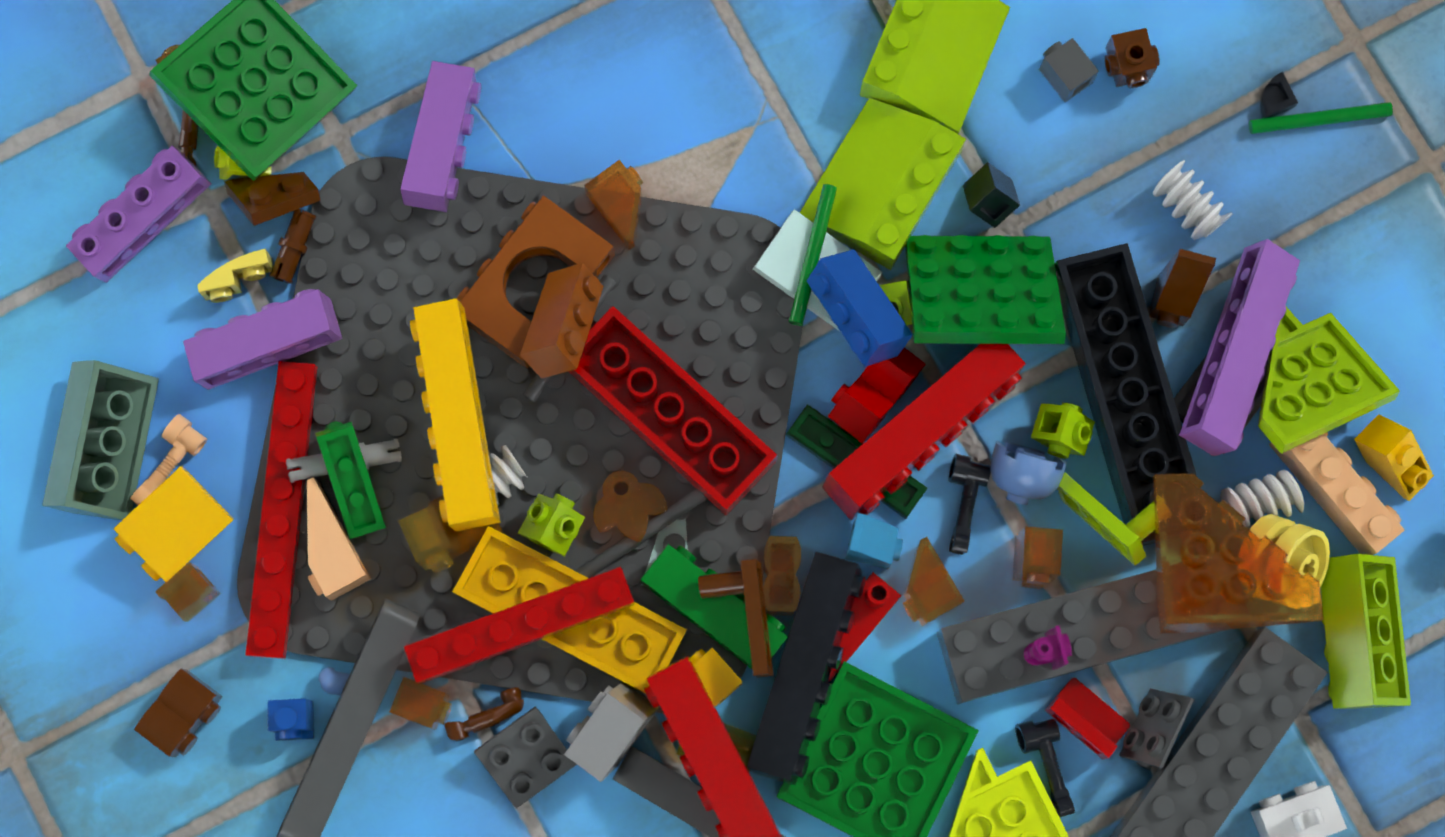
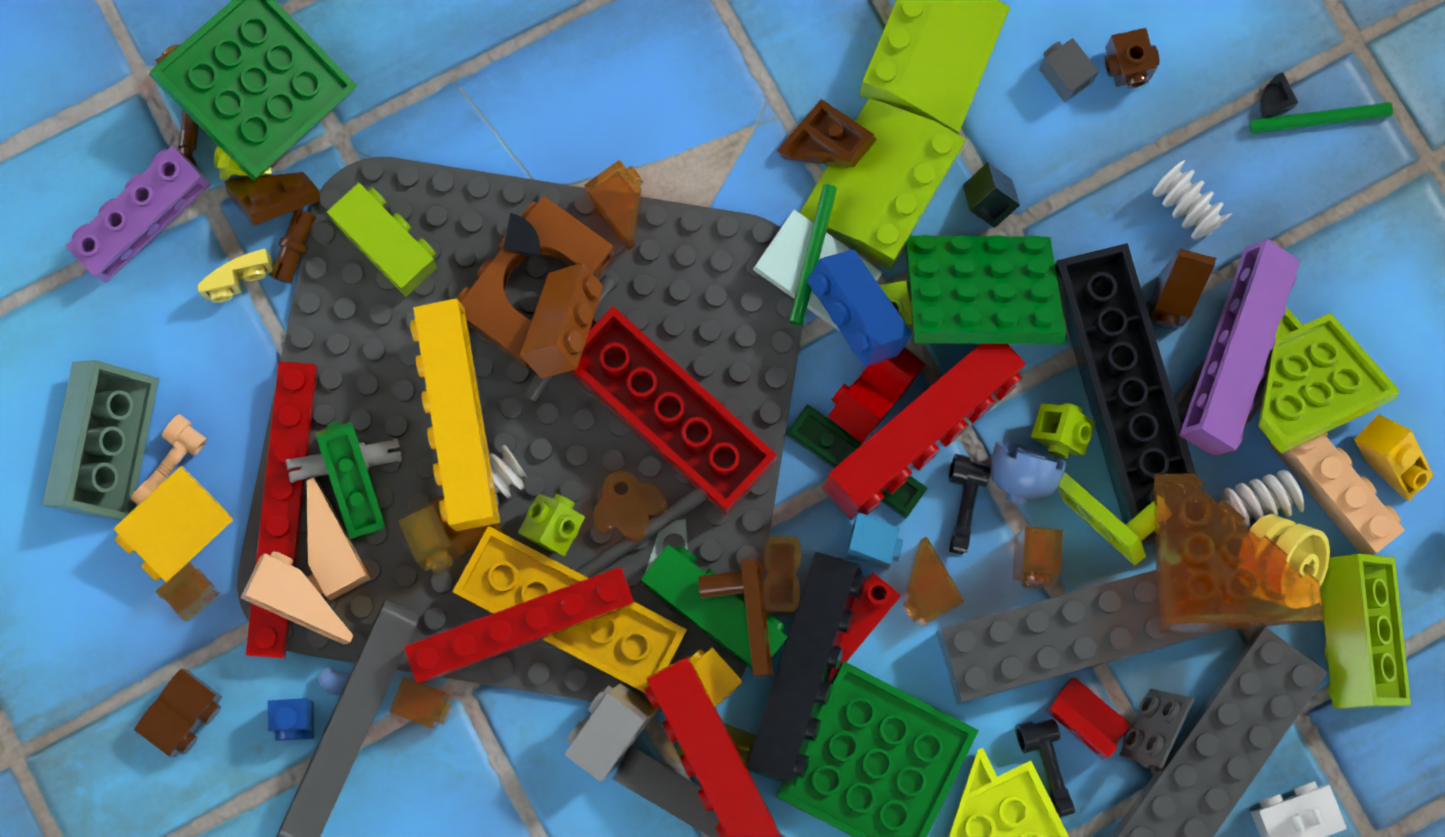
(262, 338): medium lavender brick -> none
(291, 595): none -> light nougat slope
(383, 238): none -> lime brick
(439, 137): medium lavender brick -> none
(488, 718): reddish brown arm -> none
(521, 237): none -> black tile
(525, 757): dark grey hinge -> none
(827, 138): none -> reddish brown wing
(1051, 649): magenta hinge -> none

